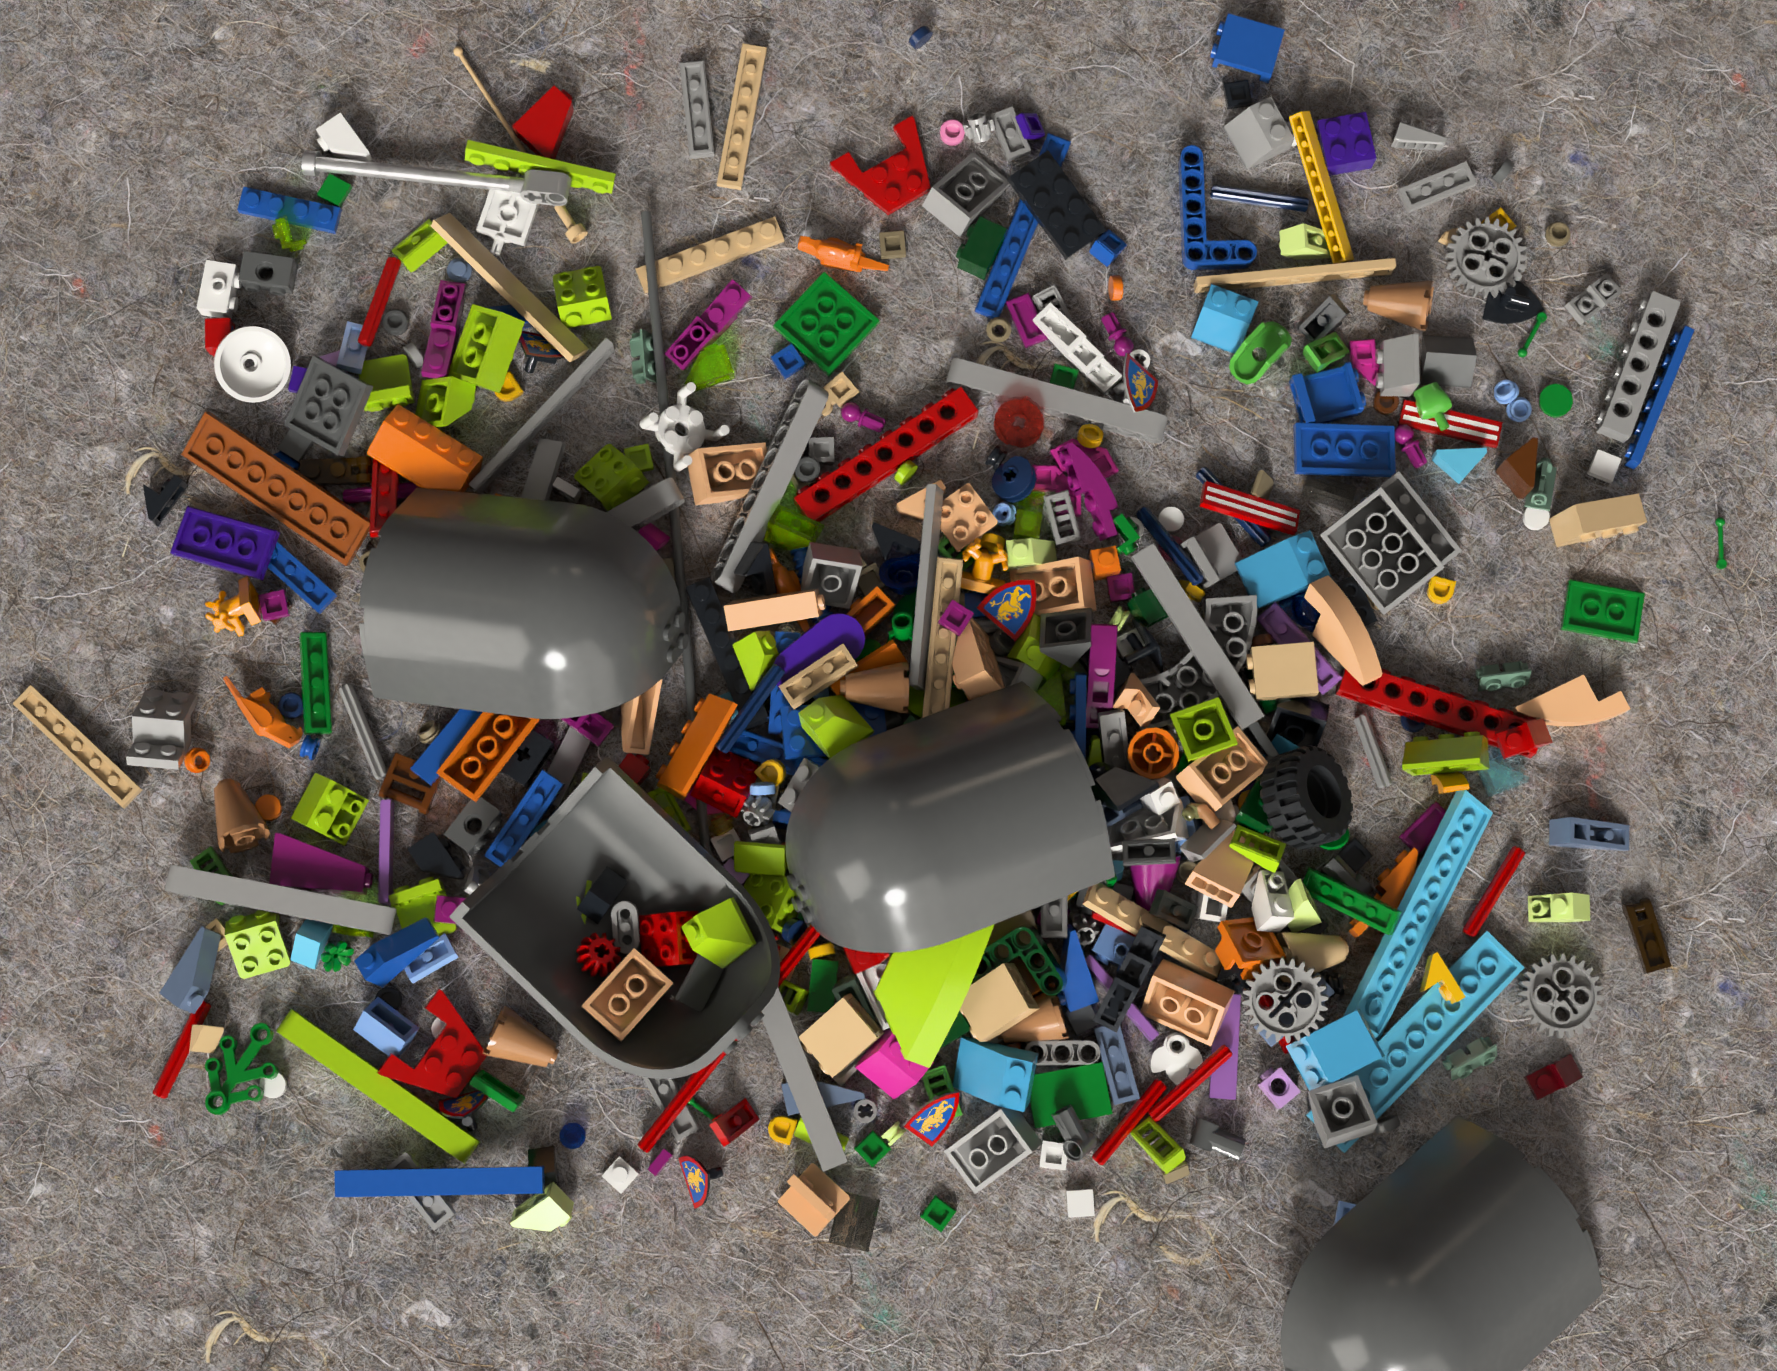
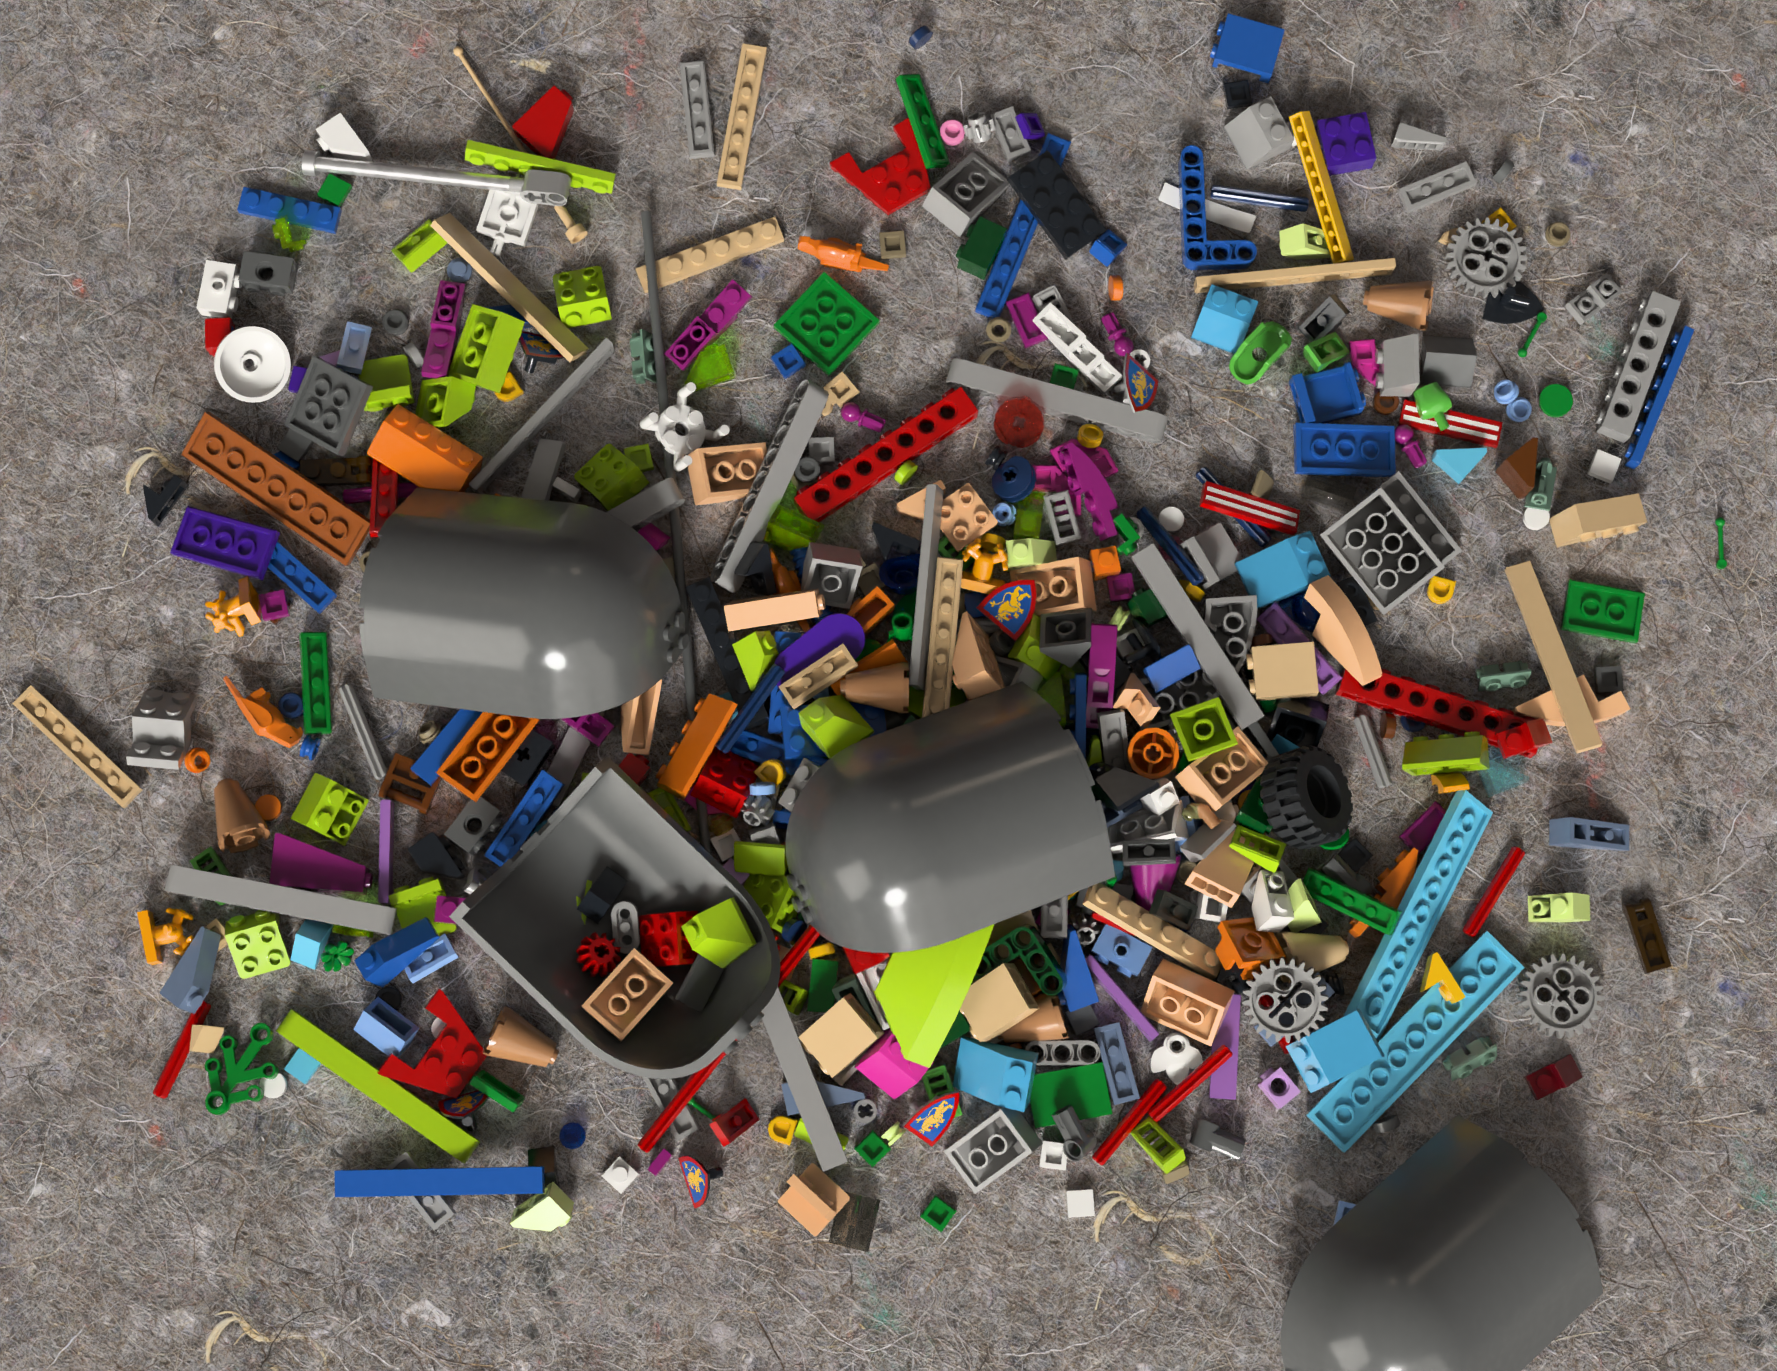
(163, 934): none -> light orange piece
(302, 1066): none -> medium azure tile
(379, 301): red axle -> none
(922, 121): none -> green tile
(955, 617): magenta tile -> none
(1129, 977): black slope -> none
(1172, 668): none -> slope
(1214, 212): none -> white sticker
(1341, 1111): light grey slope -> none
(1387, 726): none -> reddish brown tile
(1553, 657): none -> tan tile
(1608, 679): none -> dark grey tile

